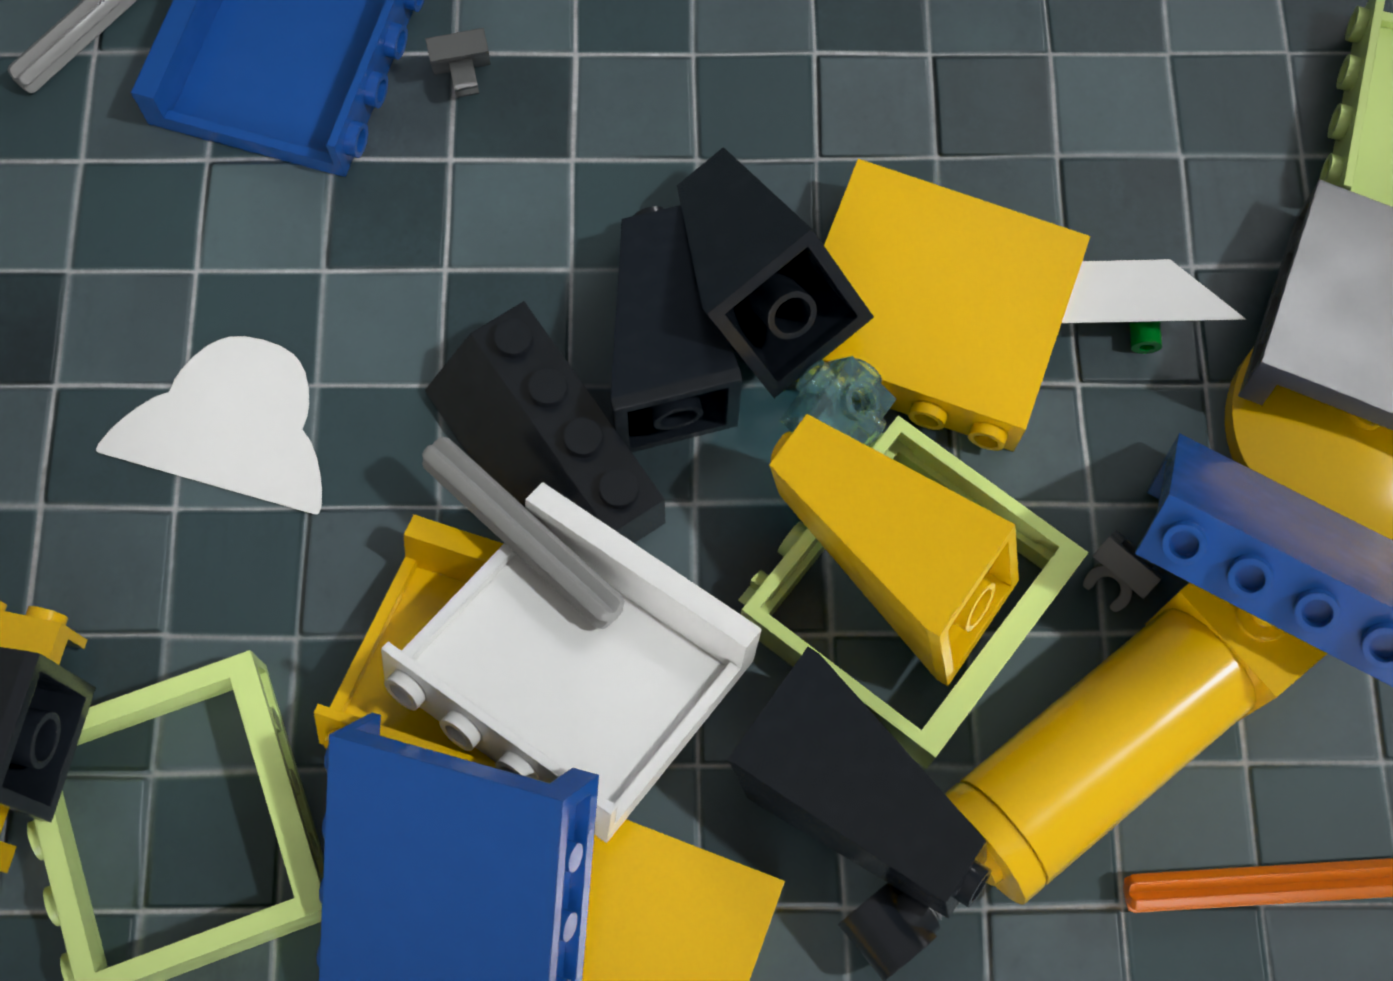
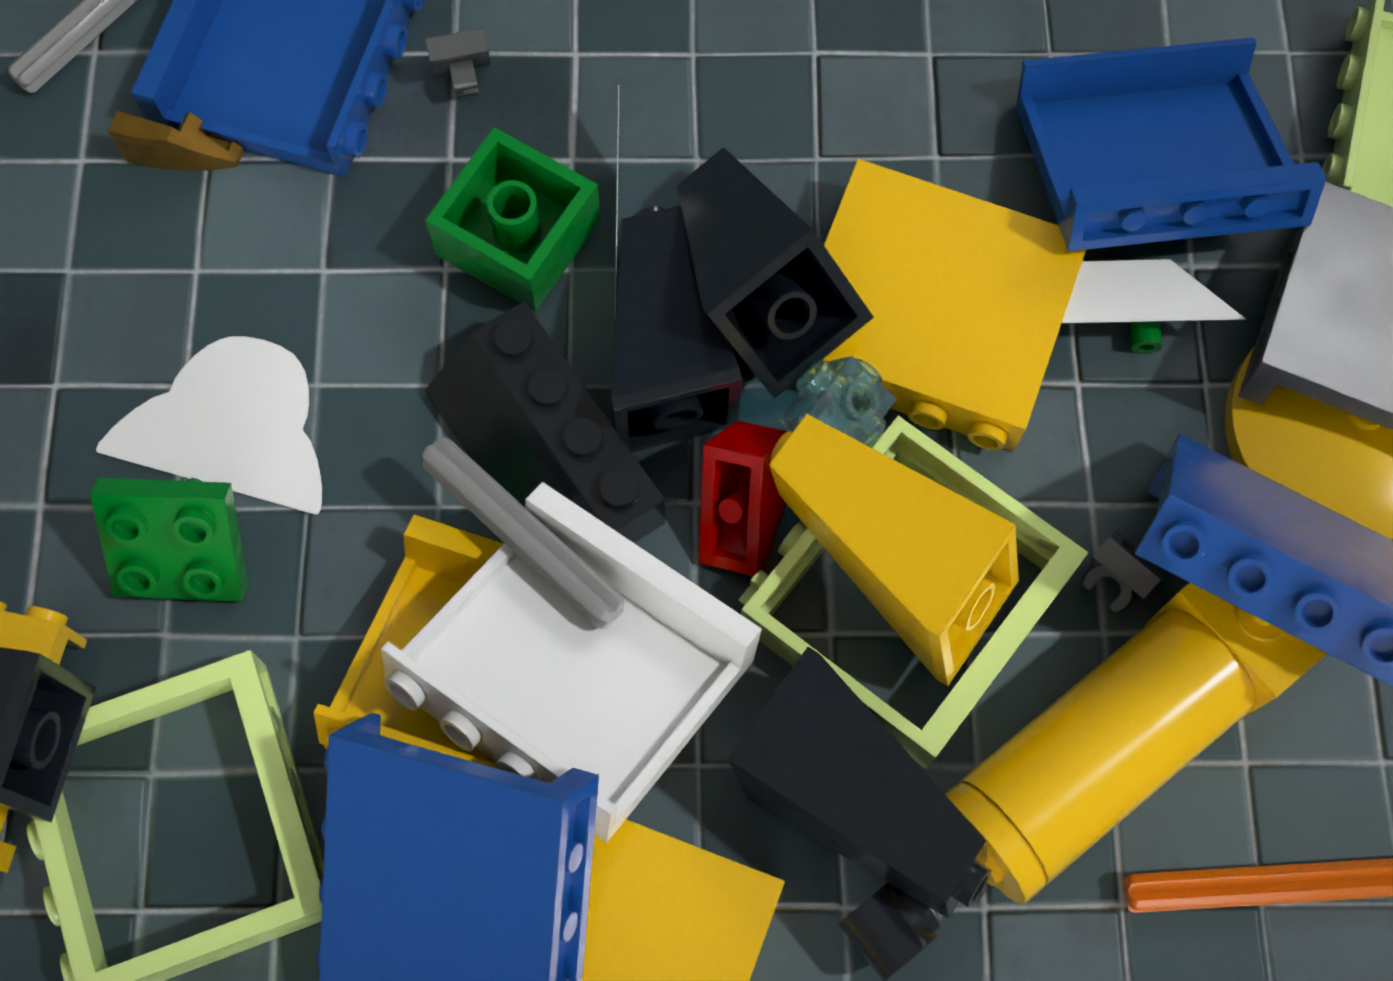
(170, 538): none -> green plate
(172, 149): none -> pearl gold slope
(514, 218): none -> green brick
(616, 204): none -> white sticker
(739, 498): none -> red slope
(1161, 146): none -> blue panel

